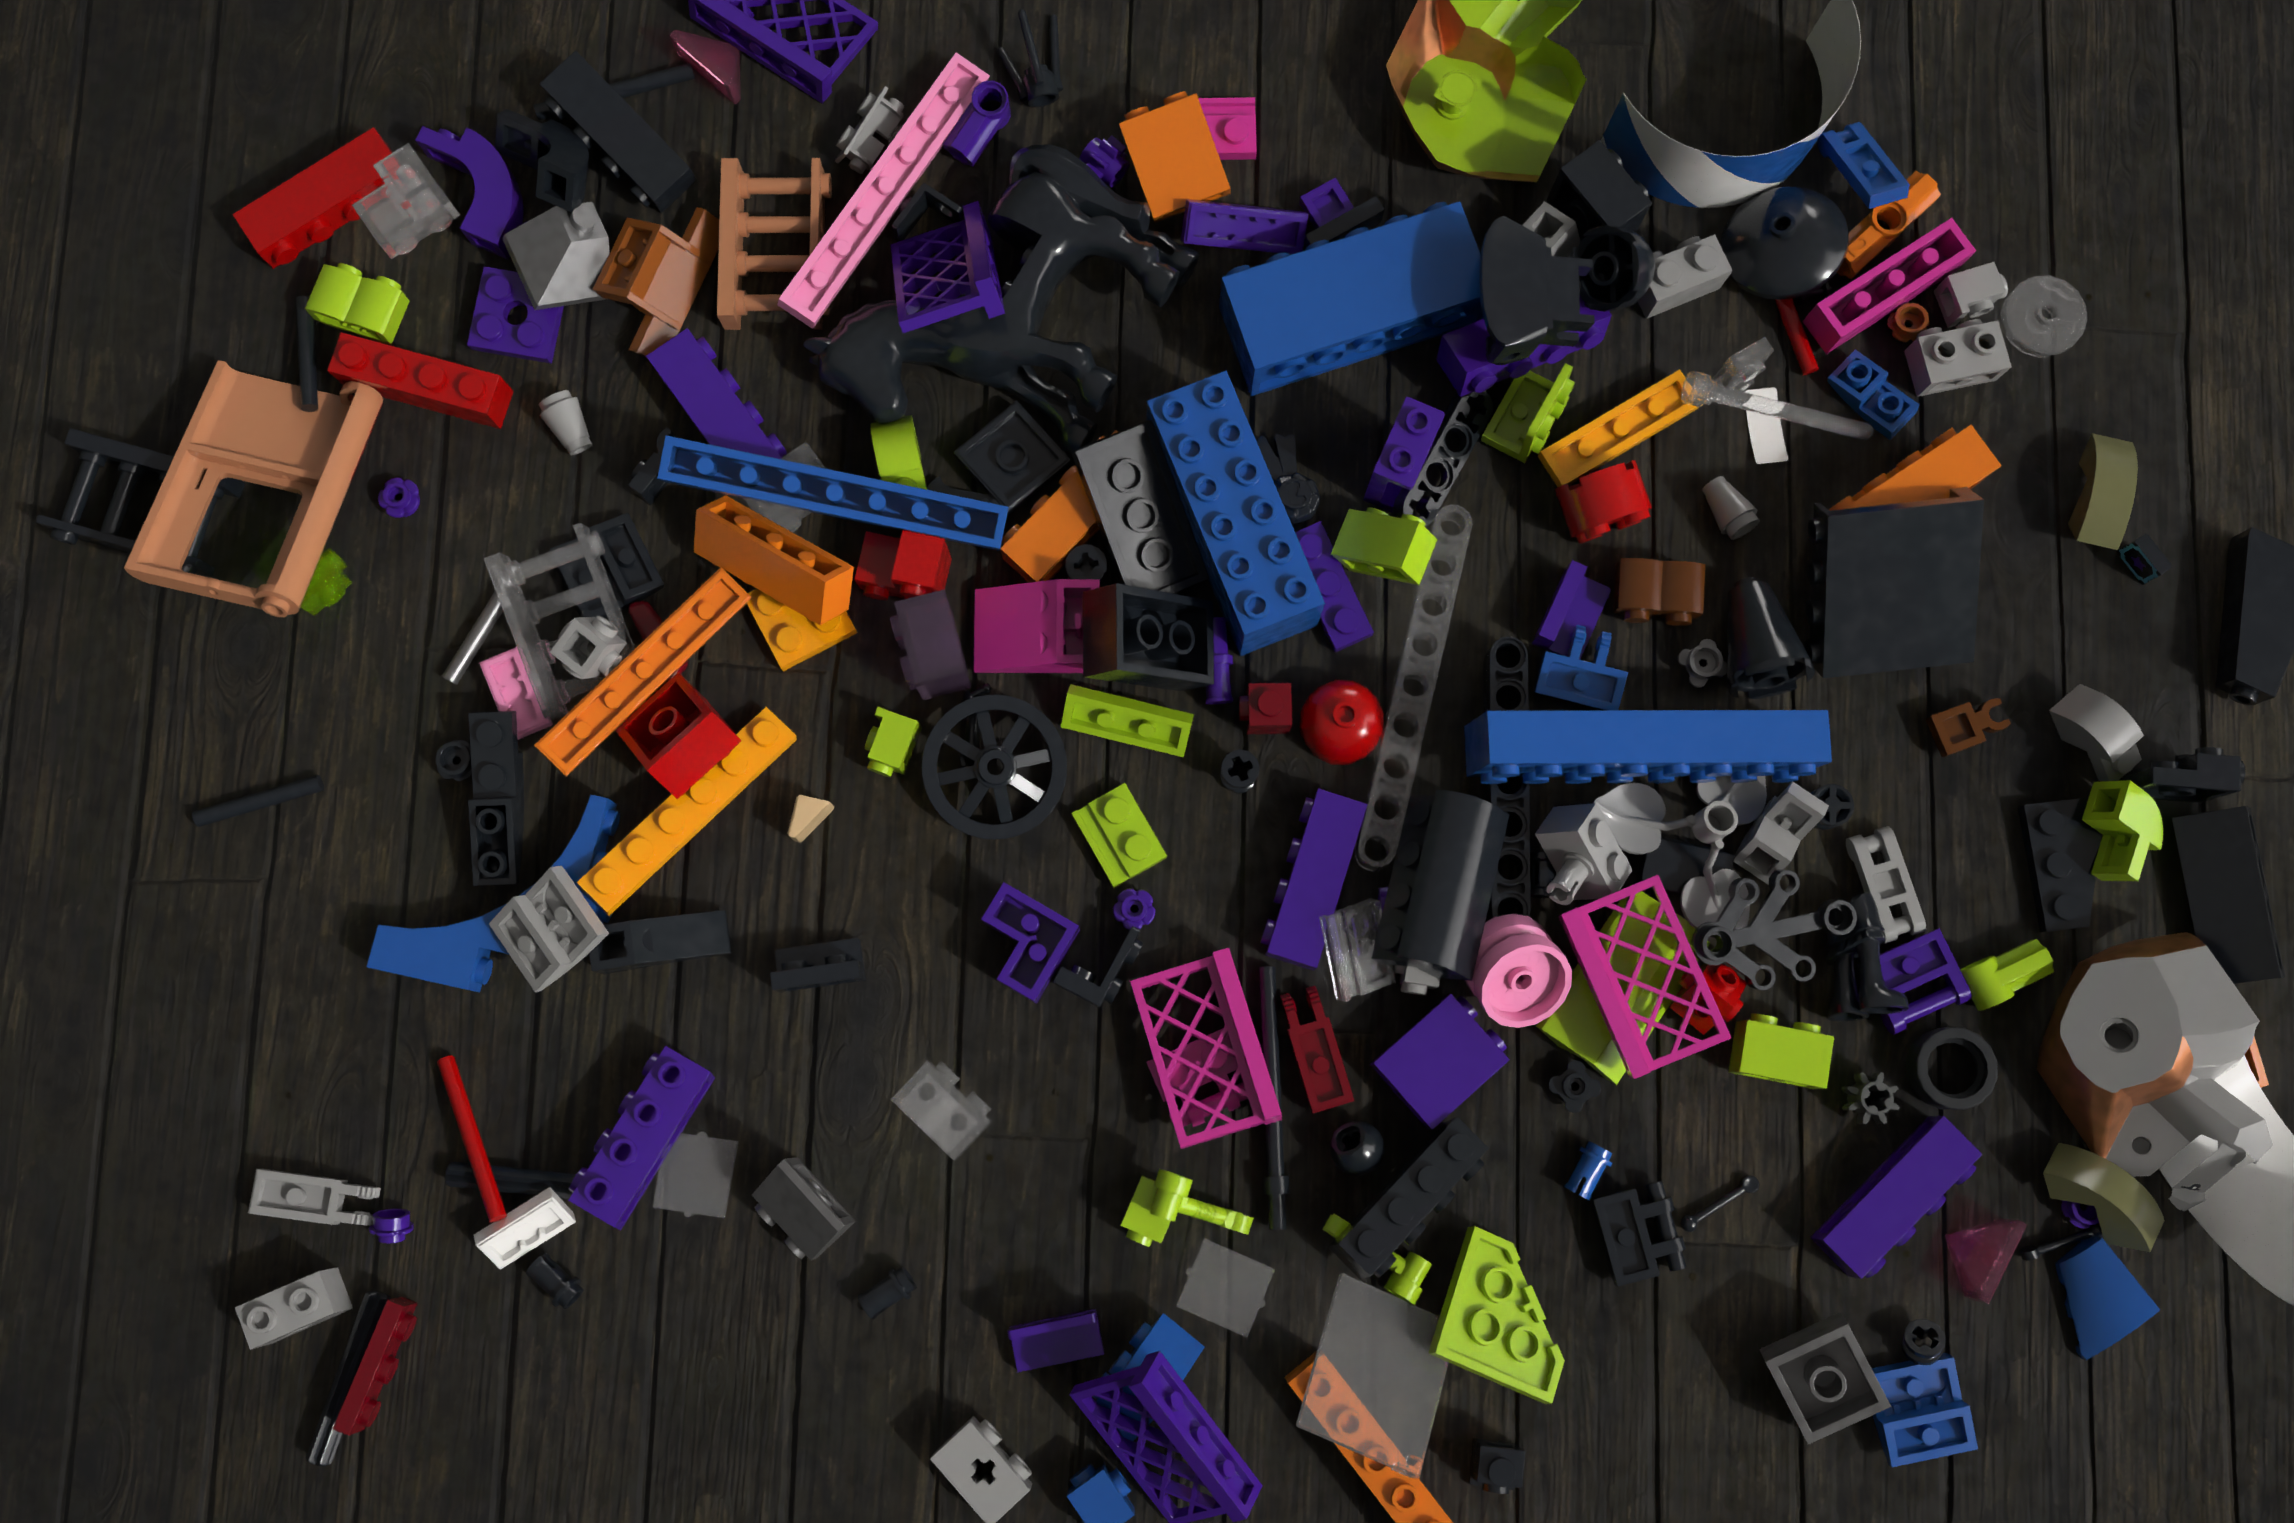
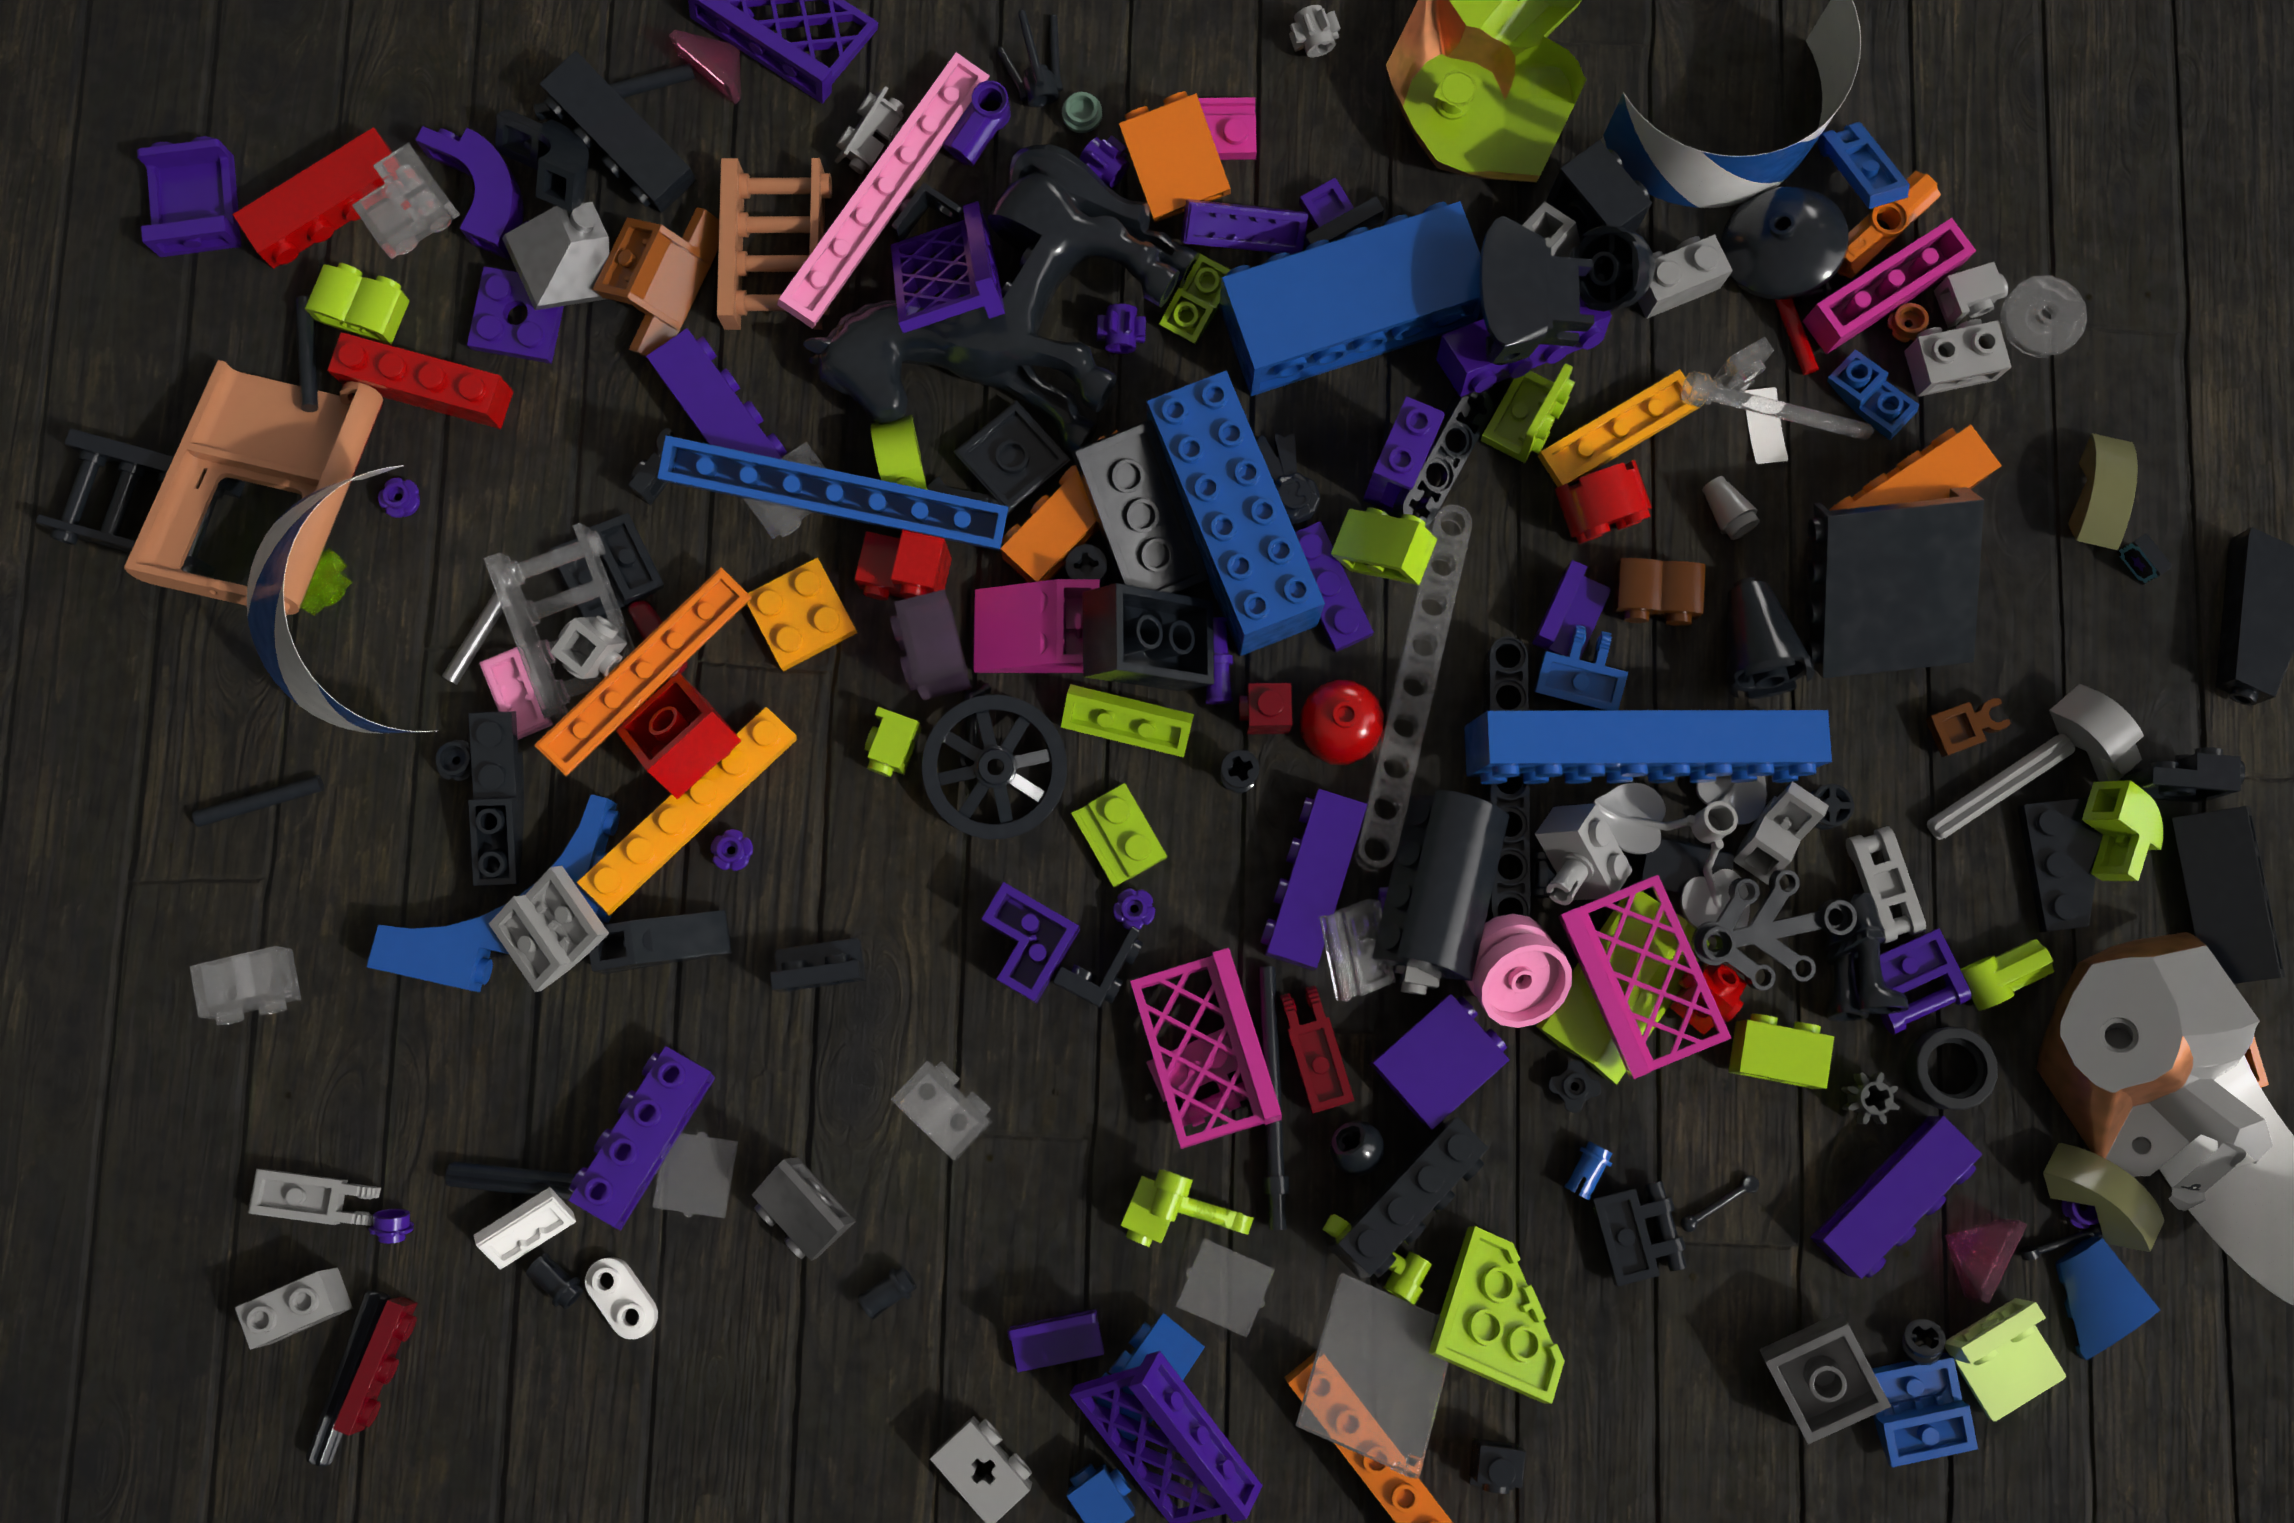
(190, 197): none -> dark purple panel
(245, 983): none -> clear brick
(269, 621): none -> sticker
(471, 1139): red bar -> none
(566, 421): light grey cone -> none
(624, 1294): none -> white plate
(742, 854): none -> dark purple plate
(773, 559): orange brick -> none
(807, 815): tan slope -> none
(1082, 112): none -> sand green plate
(1121, 328): none -> dark purple gear
(1197, 300): none -> lime slope
(1314, 31): none -> light grey gear
(1707, 651): flat silver plate -> none
(2000, 786): none -> light grey axle
(2005, 1358): none -> yellowish green bracket

